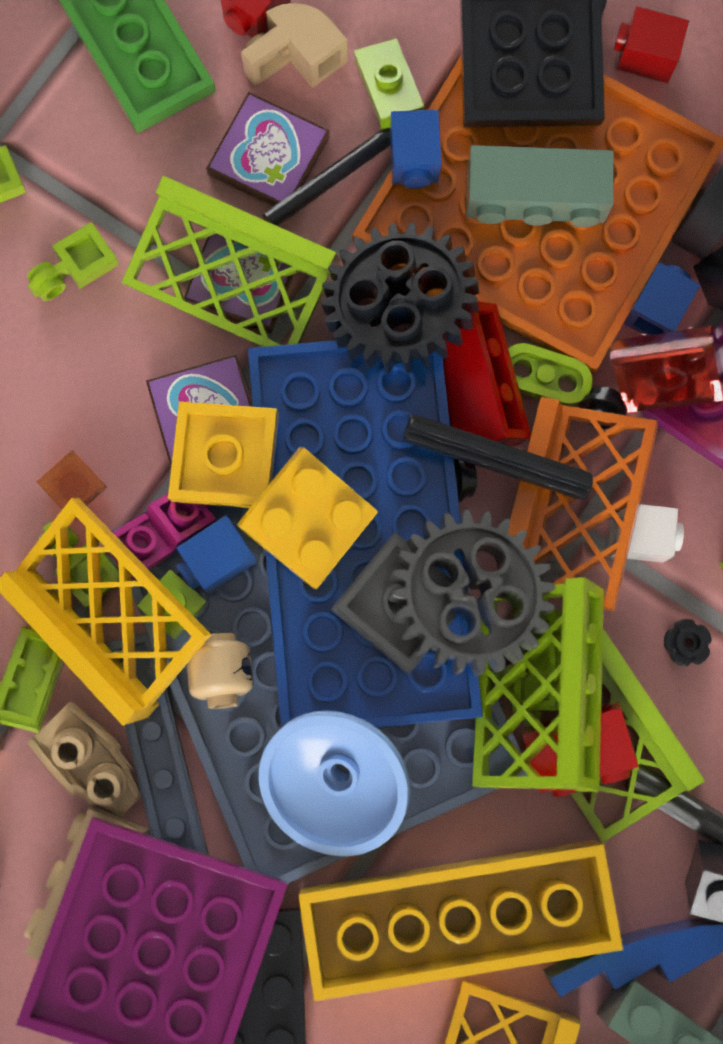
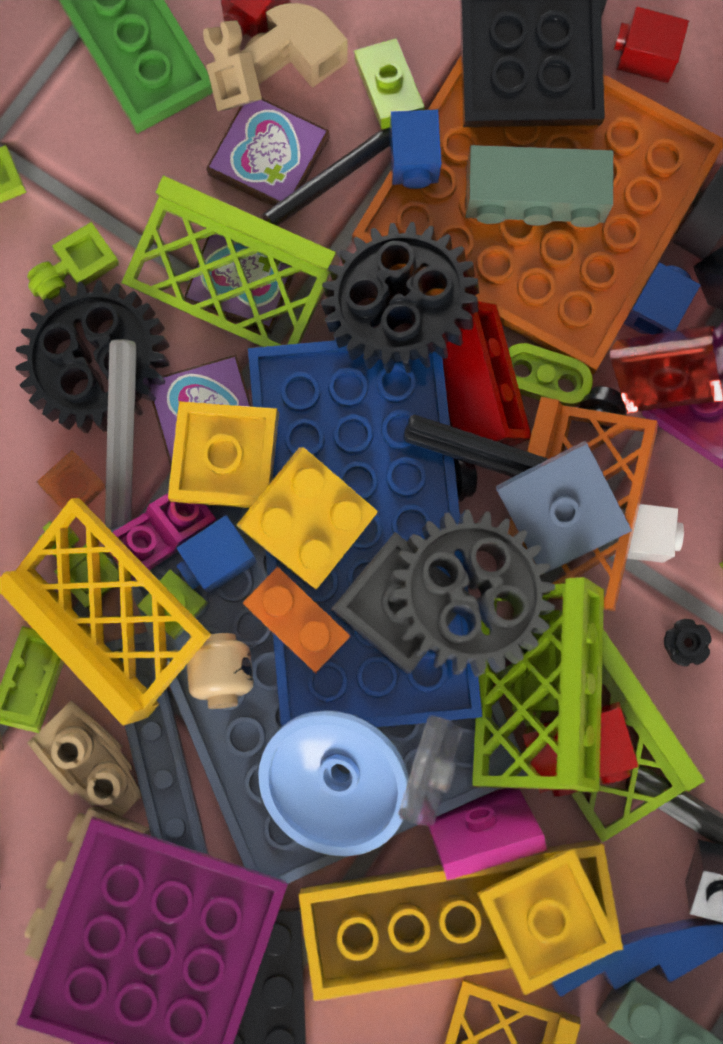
(55, 375): none -> black gear
(120, 432): none -> light grey axle
(233, 72): none -> tan plate
(296, 620): none -> orange plate
(431, 771): none -> clear plate
(486, 833): none -> dark pink plate
(548, 920): none -> yellow plate
(564, 506): none -> sand blue plate

